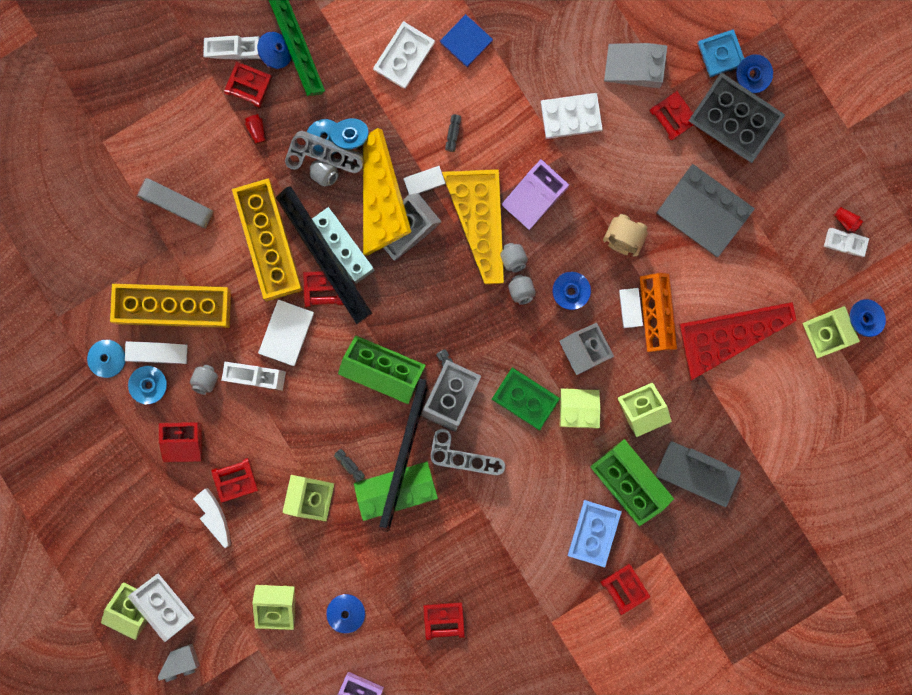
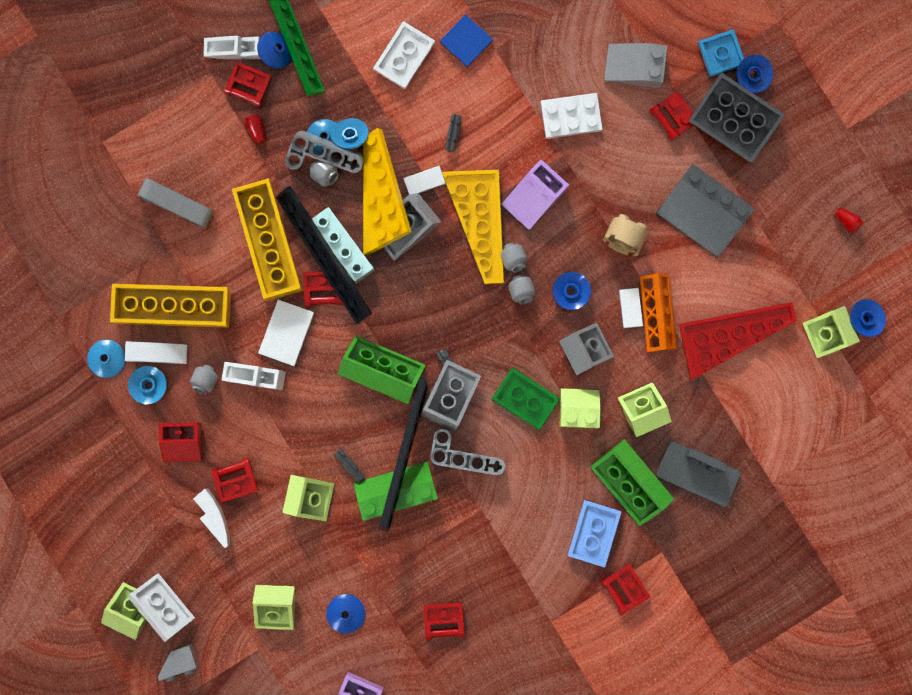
(846, 242): white slope -> none

